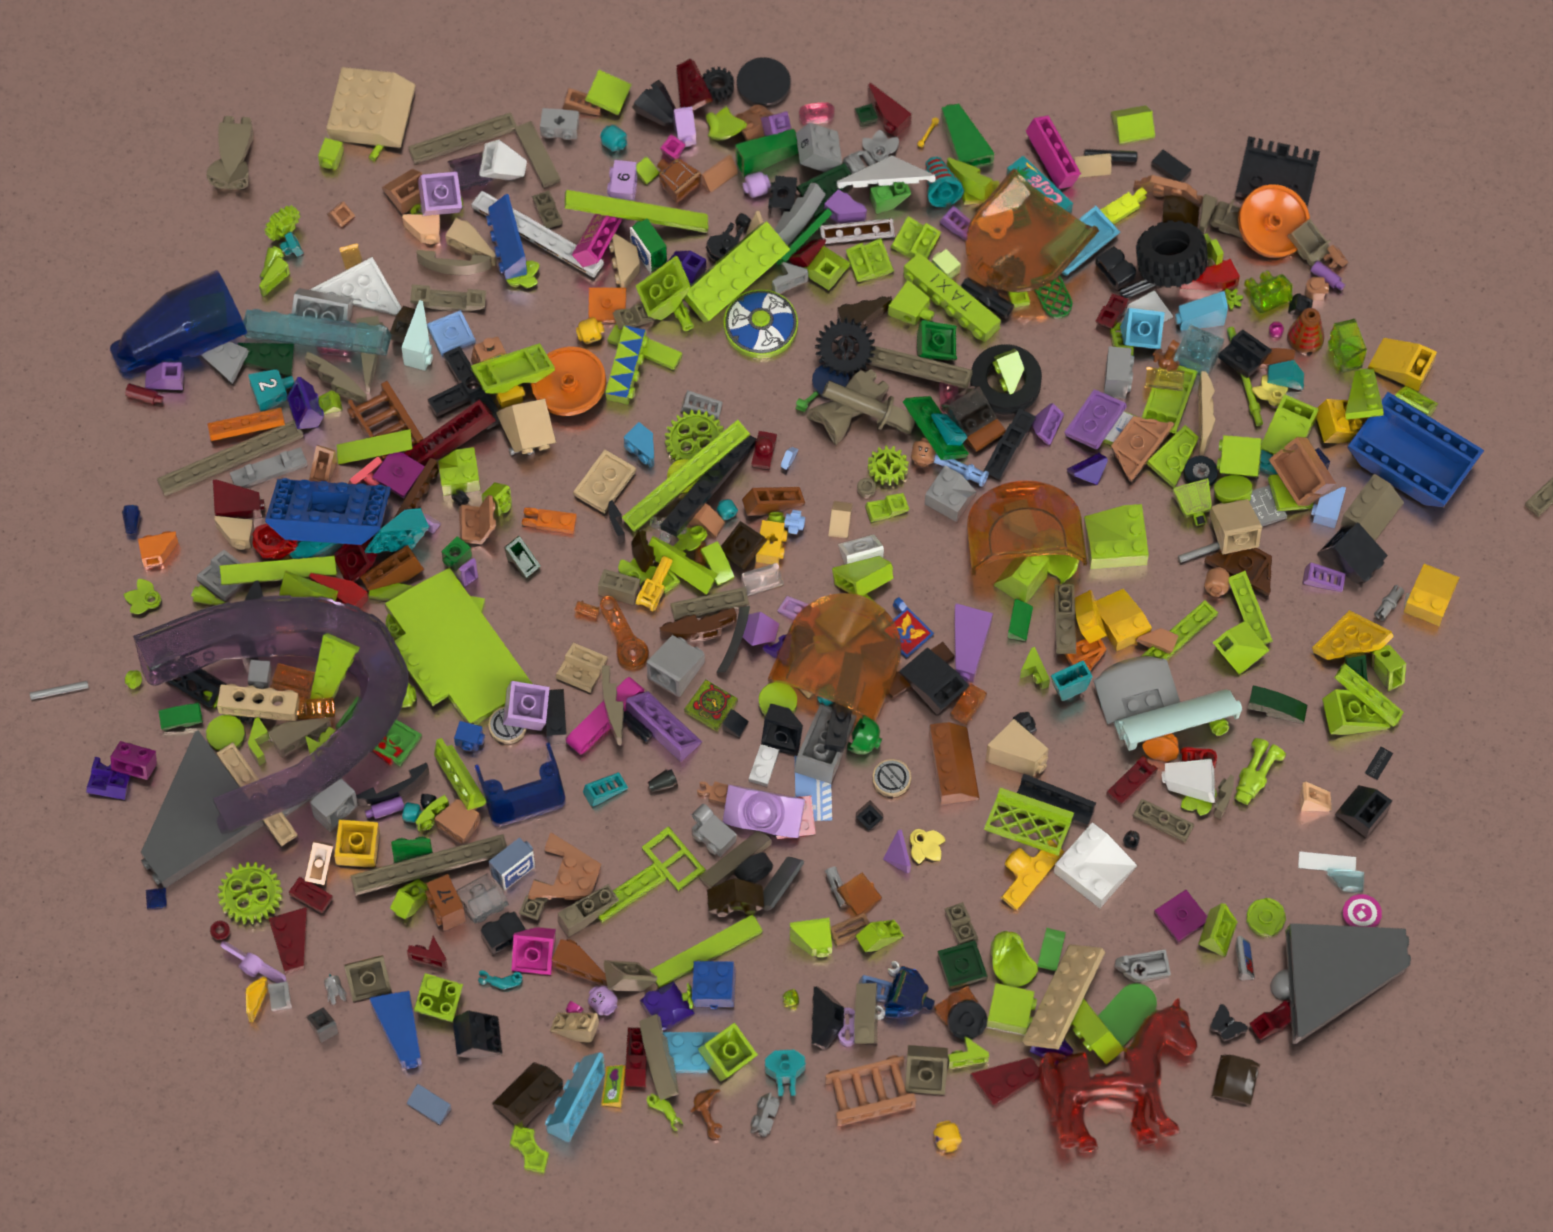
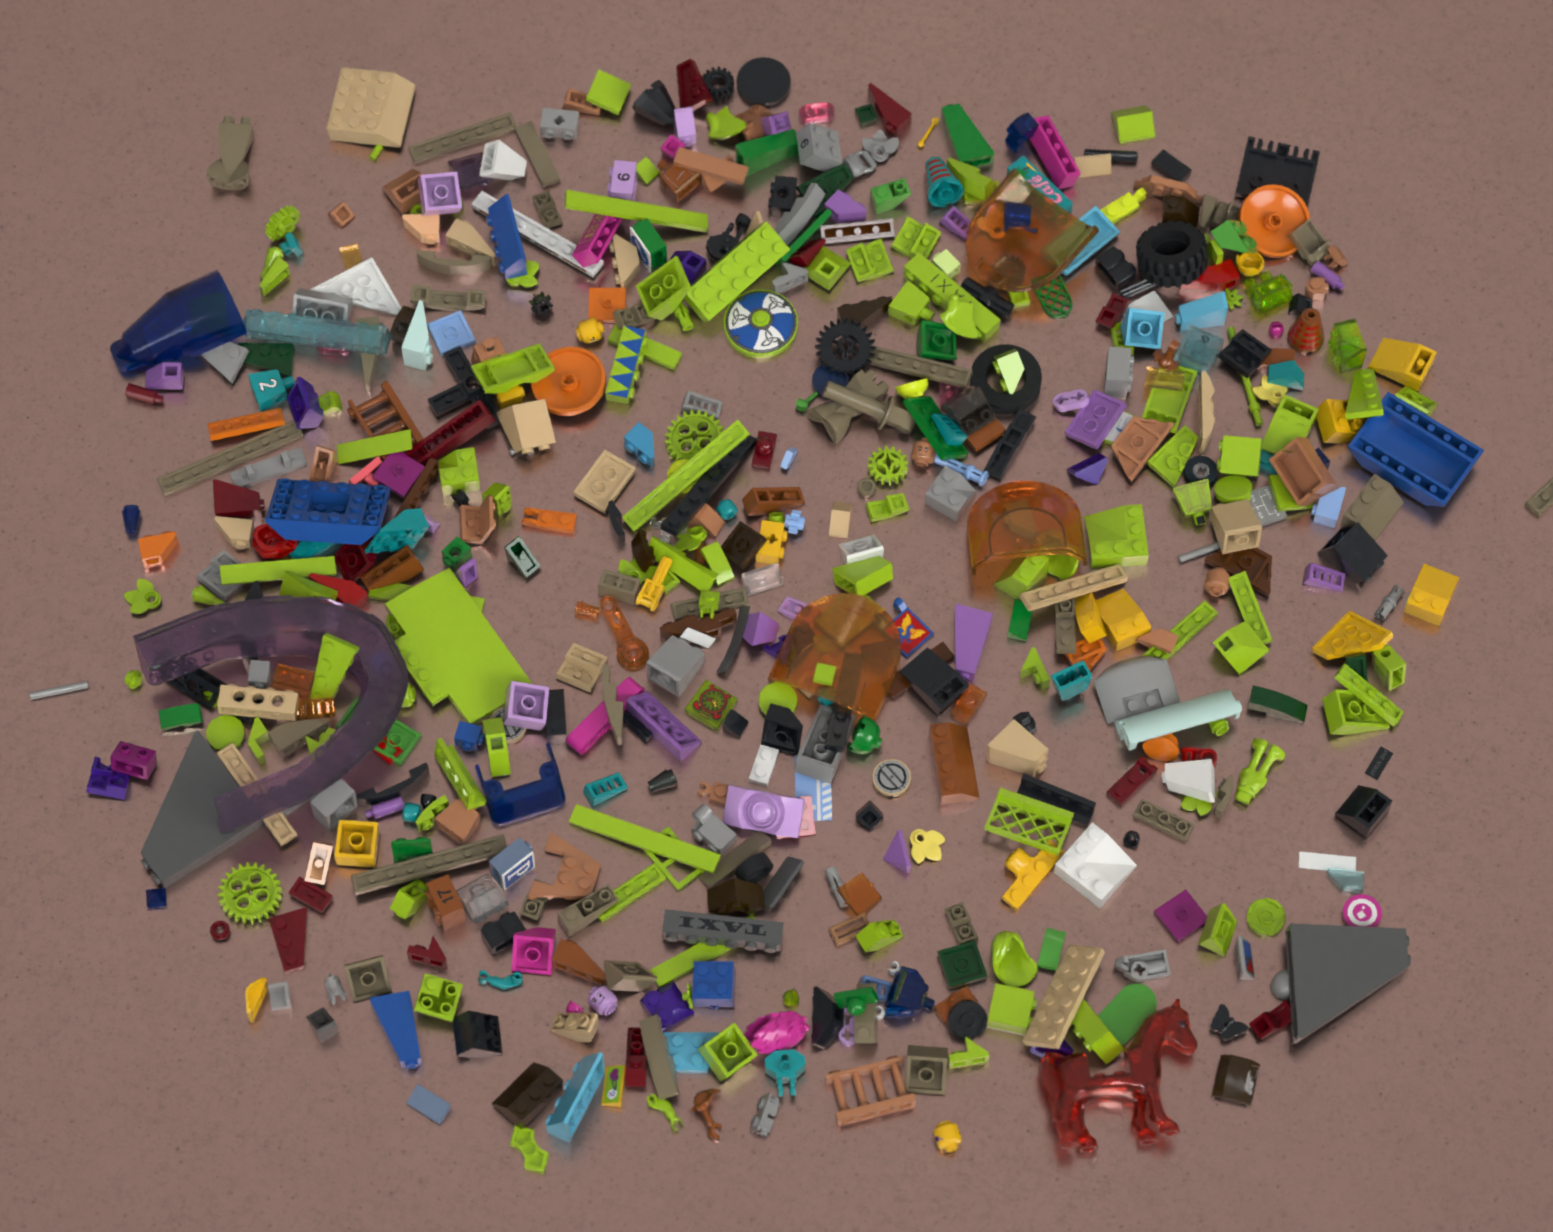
(252, 964): lavender piece -> none
(330, 153): lime brick -> none
(338, 379): dark tan slope -> none
(496, 747): none -> lime slope
(537, 300): none -> black gear
(613, 138): teal head -> none
(645, 839): none -> lime tile
(698, 637): none -> white sticker
(708, 602): none -> lime plate
(710, 165): none -> nougat tile
(722, 930): none -> dark grey brick
(756, 184): lavender head -> none
(776, 1031): none -> dark pink head
(812, 936): lime slope -> none
(824, 674): none -> lime tile
(856, 999): none -> green tile
(885, 173): white tile -> none
(912, 389): none -> neon yellow piece
(959, 318): none -> lime arm
(1006, 1079): dark red wing -> none
(1017, 217): none -> clear blue hat
(1020, 130): none -> clear blue brick
(1048, 422): medium lavender slope -> none
(1071, 400): none -> lavender beam
(1073, 587): none -> tan tile
(1233, 236): none -> bright green slope
(1249, 264): none -> yellow hair
(1314, 798): light nougat slope -> none

